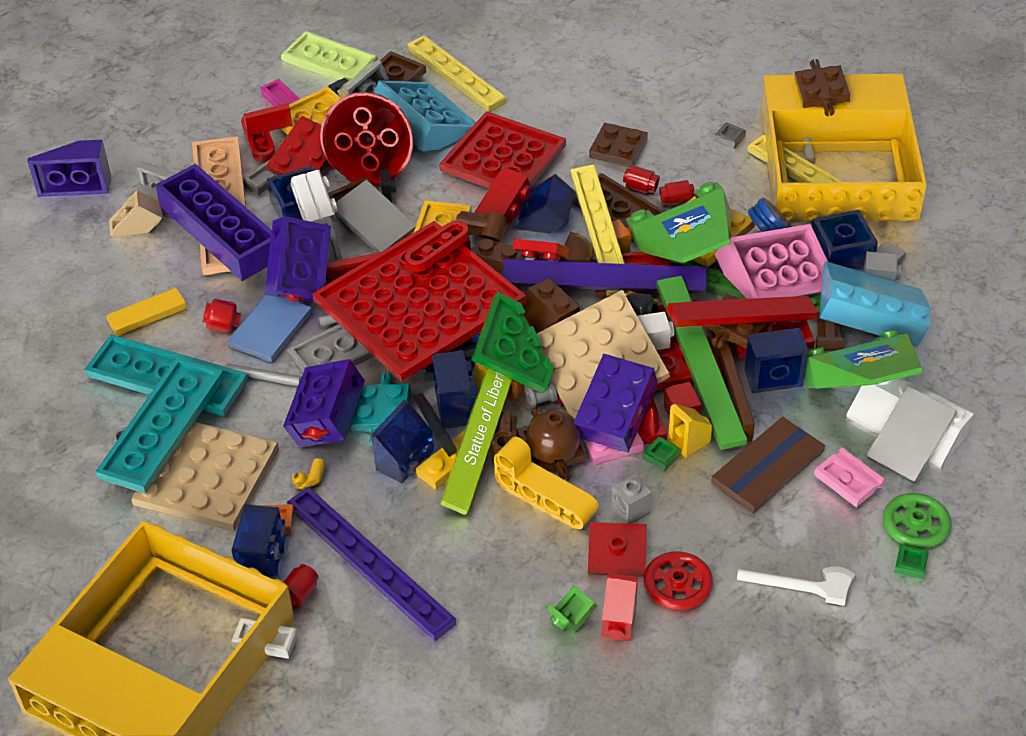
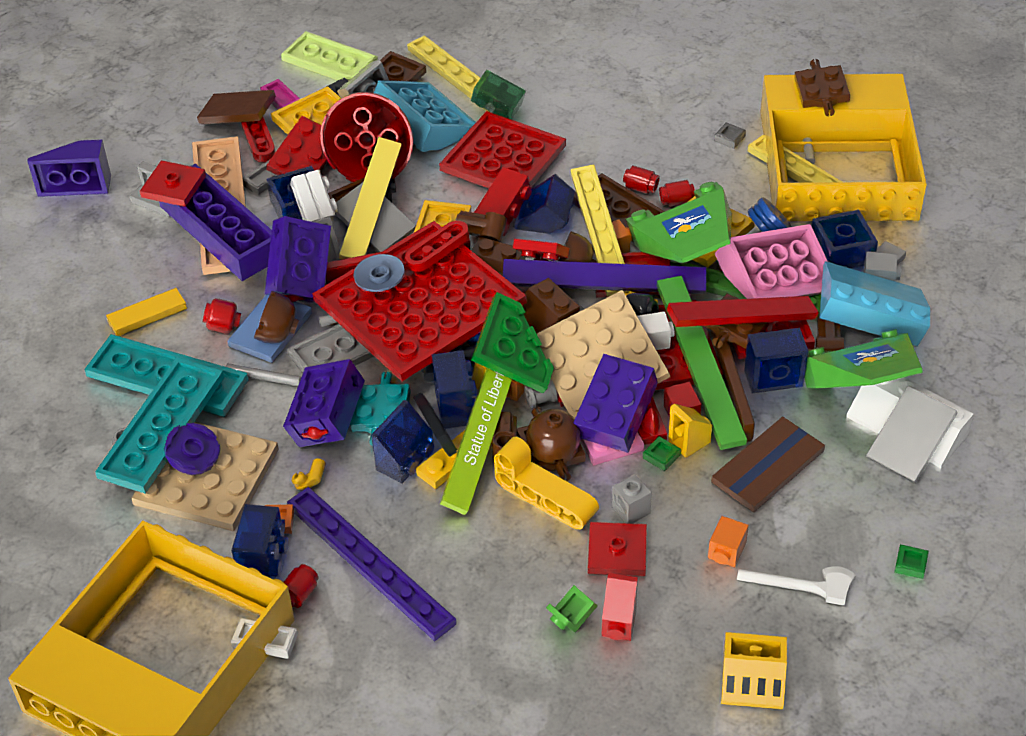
(136, 216): tan slope -> none
(173, 183): none -> red plate
(192, 449): none -> dark purple tile
(236, 107): none -> reddish brown tile
(268, 119): red tile -> none
(277, 319): none -> reddish brown cylinder
(370, 199): none -> light yellow tile
(379, 273): none -> sand blue dish
(497, 95): none -> clear green brick
(618, 144): reddish brown plate -> none
(664, 596): red plate -> none
(728, 541): none -> orange brick
(754, 670): none -> yellow slope
(849, 477): bright pink plate -> none
(910, 537): bright green plate -> none

